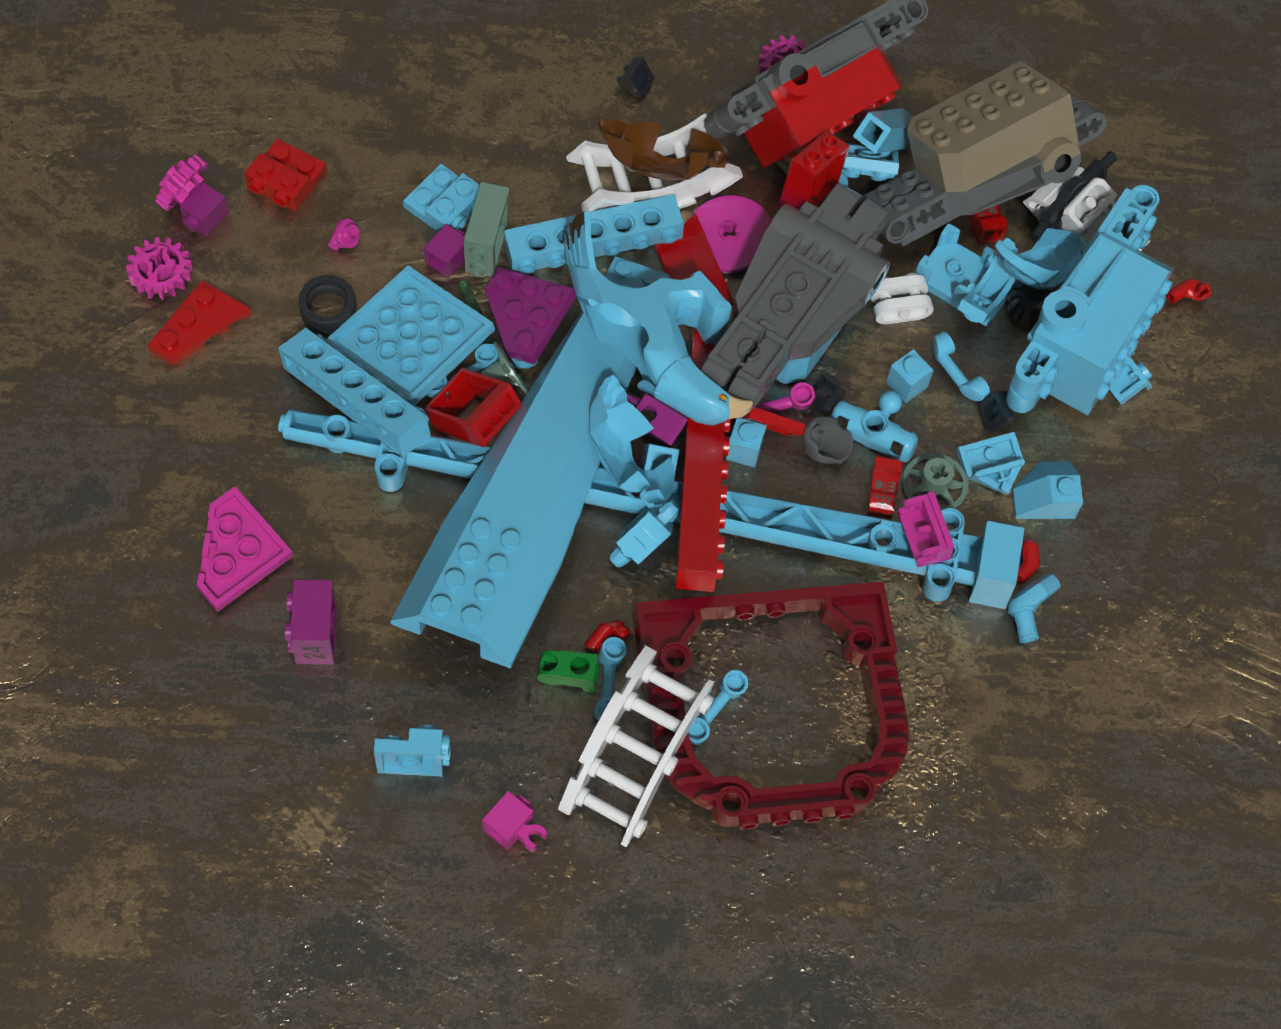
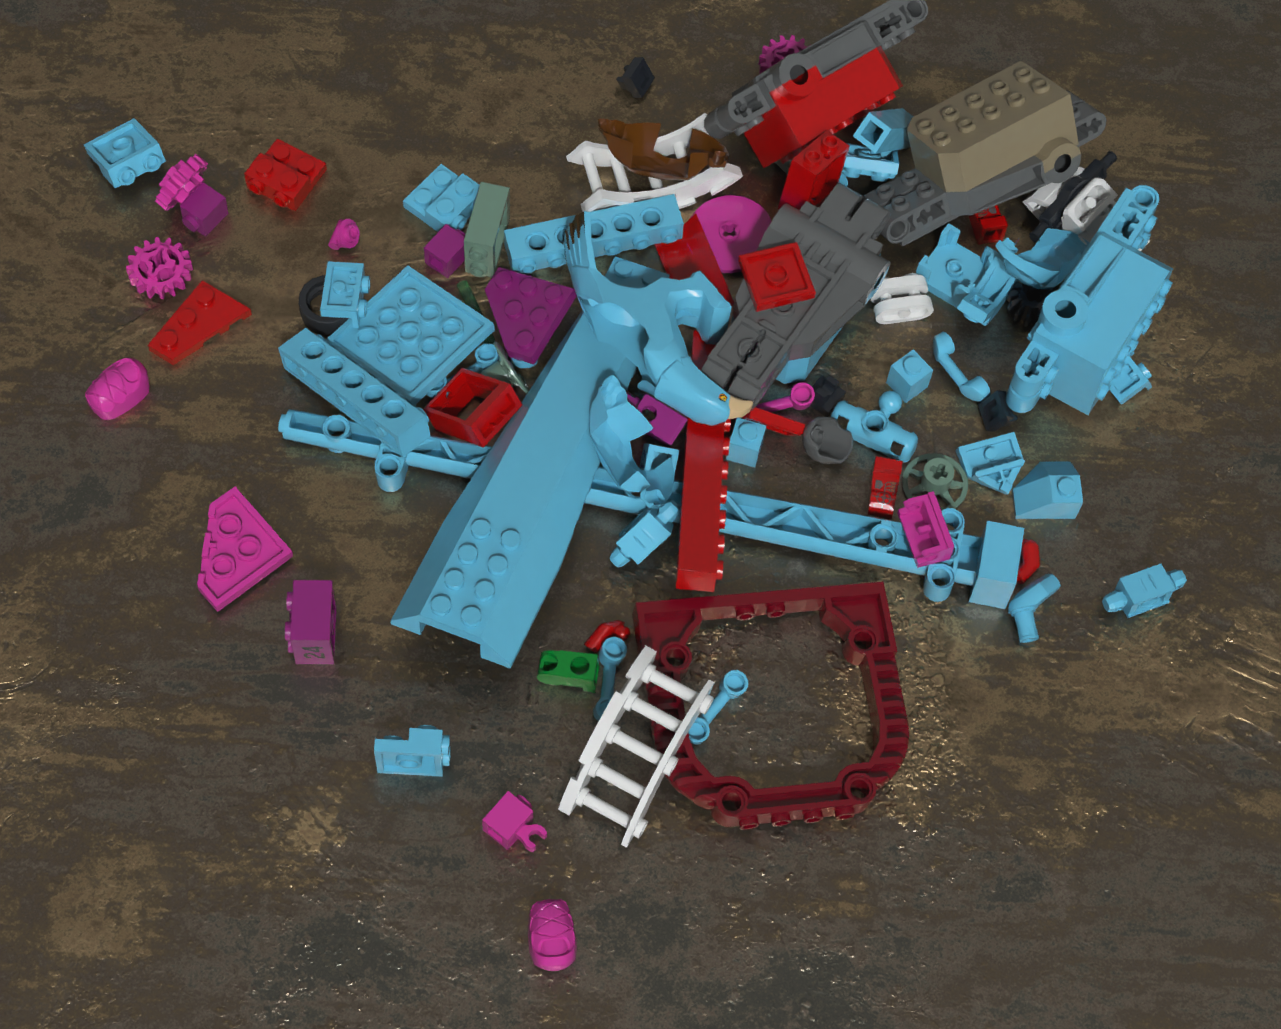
(118, 388): none -> dark pink piece
(125, 153): none -> medium azure plate
(345, 291): none -> medium azure bracket
(551, 935): none -> dark pink piece
(776, 276): none -> red tile
(1144, 590): none -> medium azure piece
(1189, 289): red arm -> none

